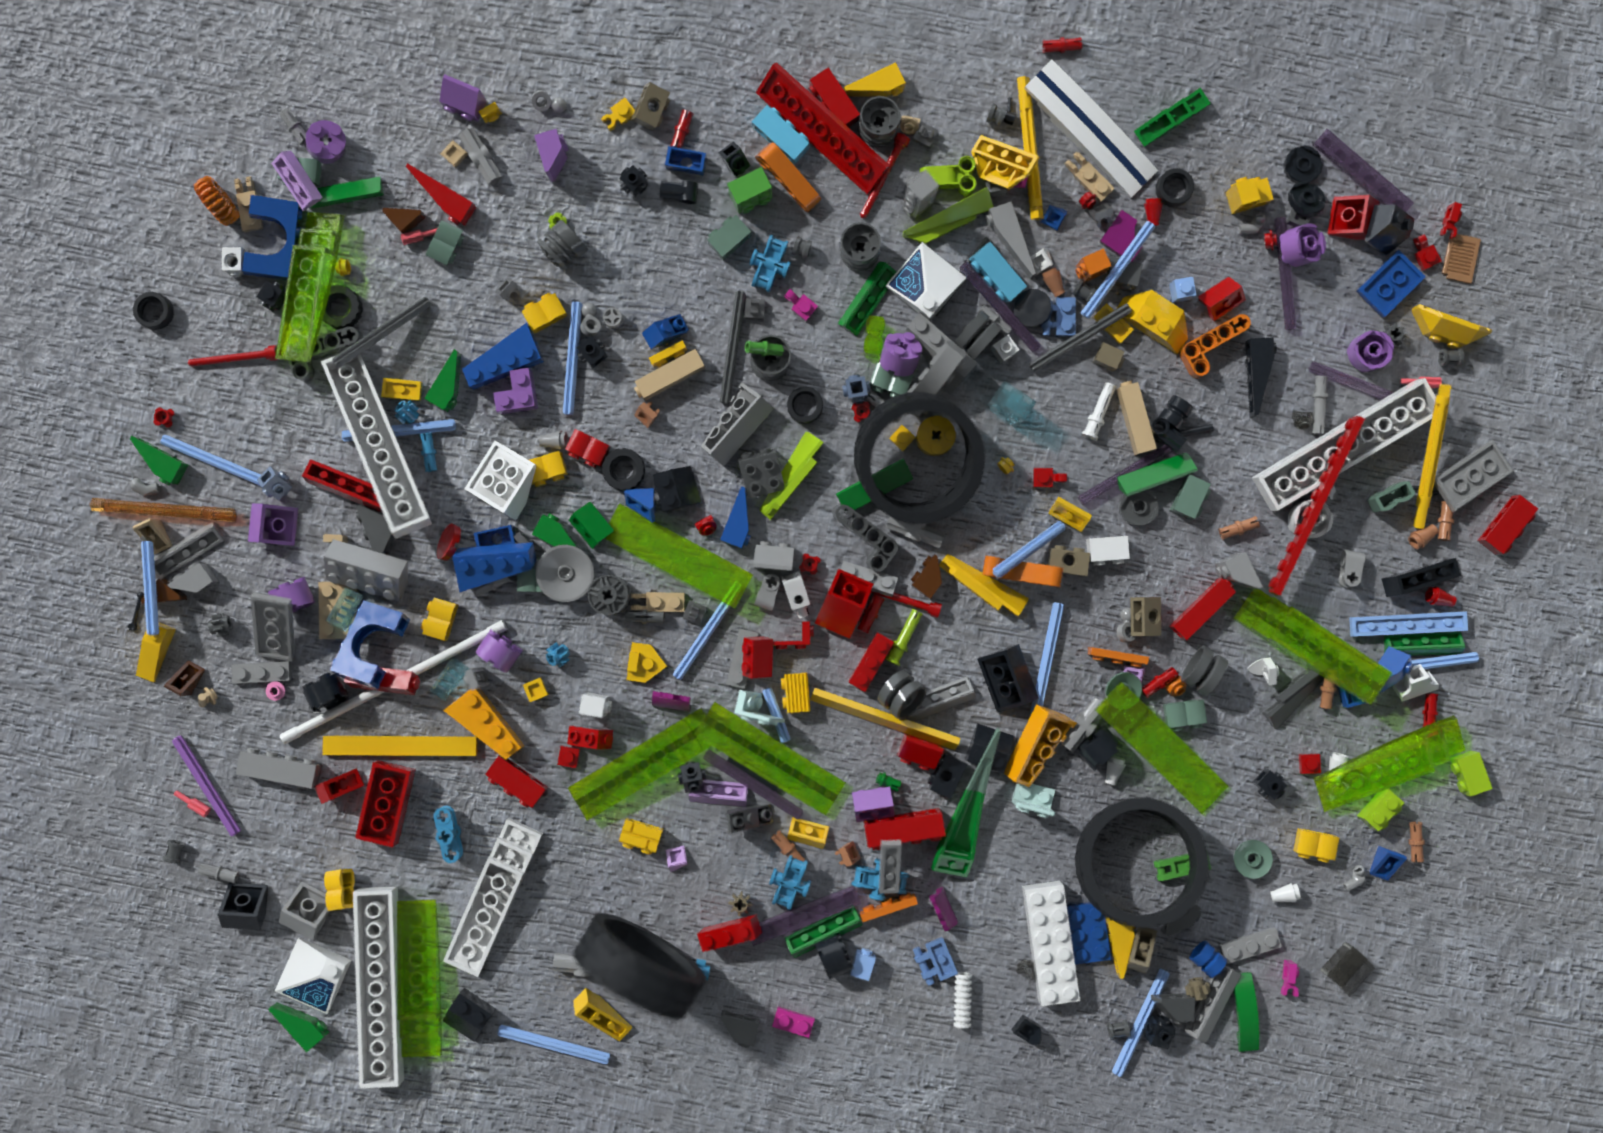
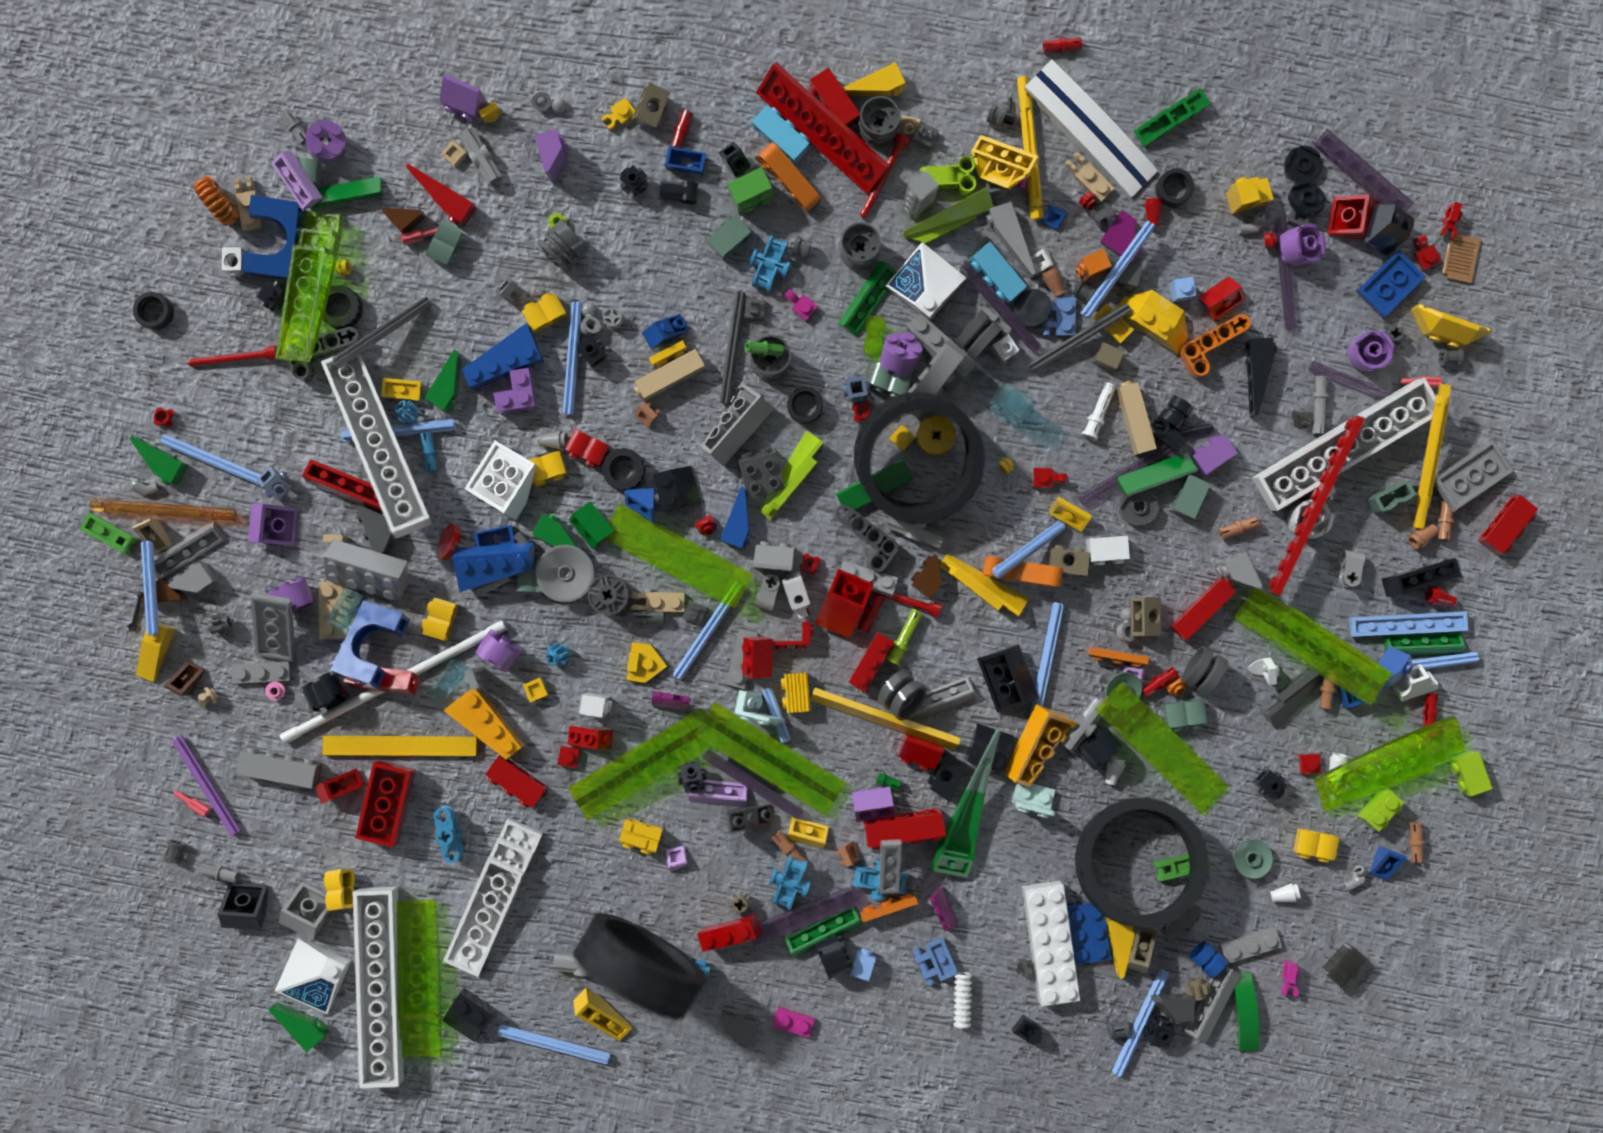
(108, 533): none -> bright green plate
(1213, 454): none -> medium lavender brick

